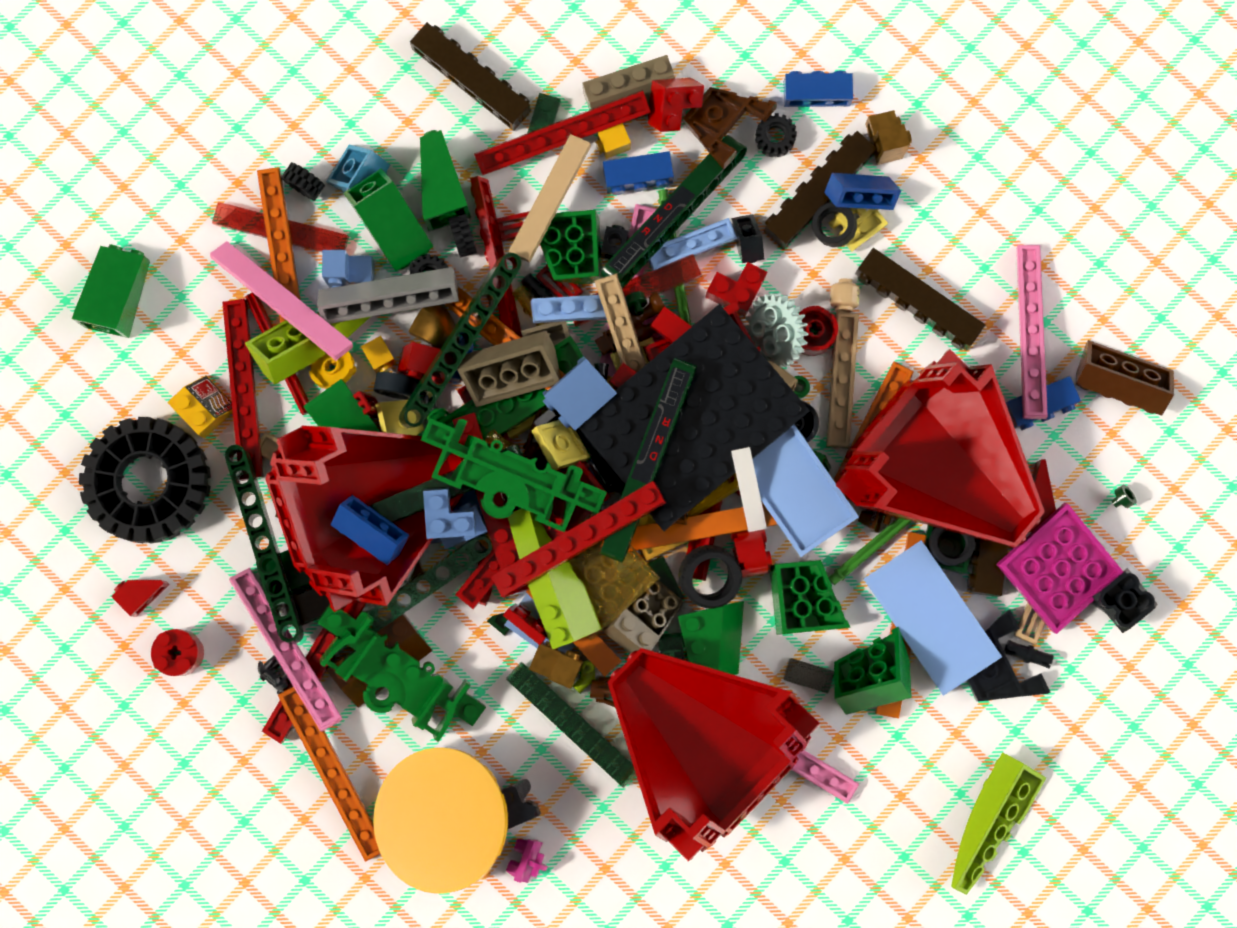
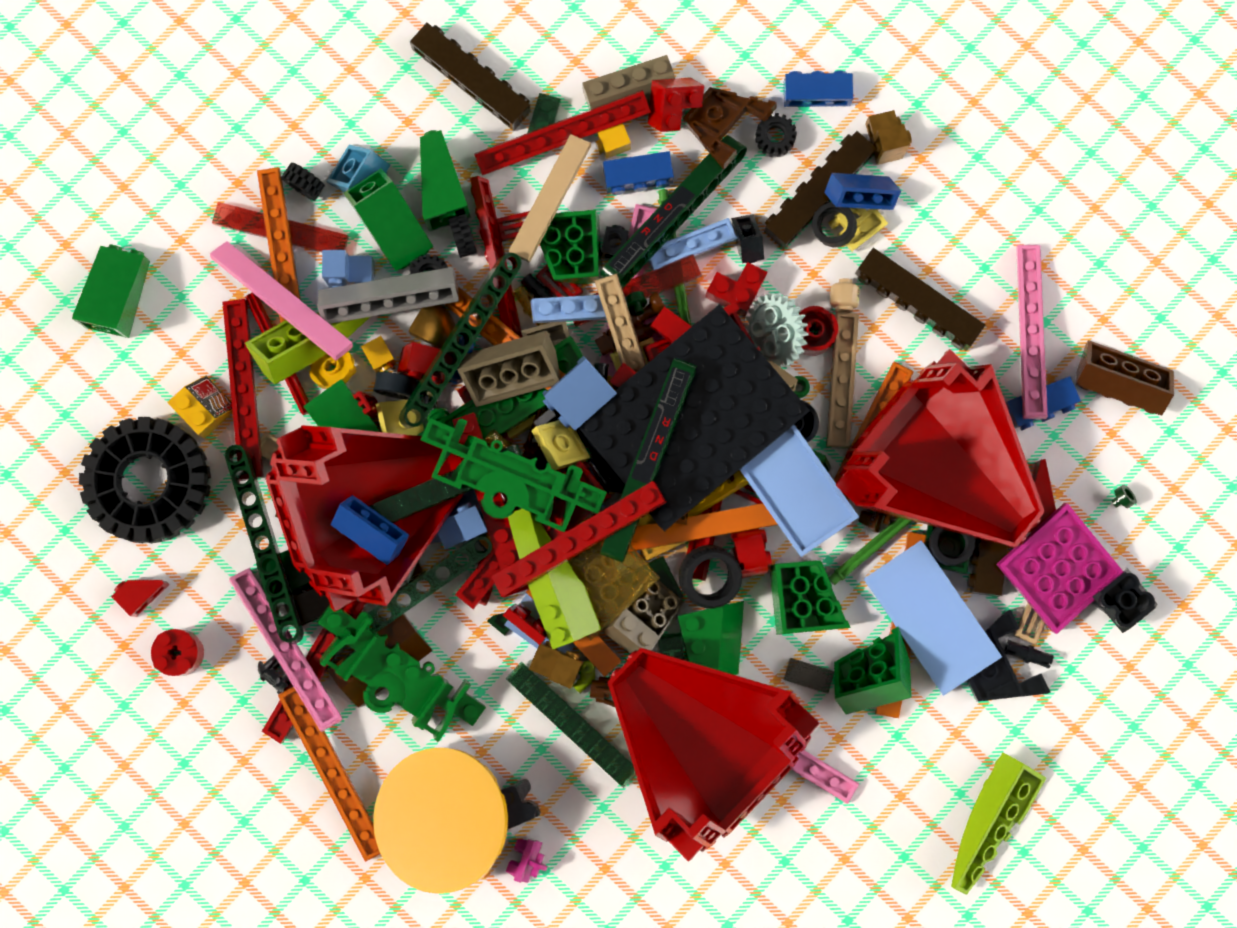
(441, 520): medium blue brick -> none
(749, 489): white sticker -> none

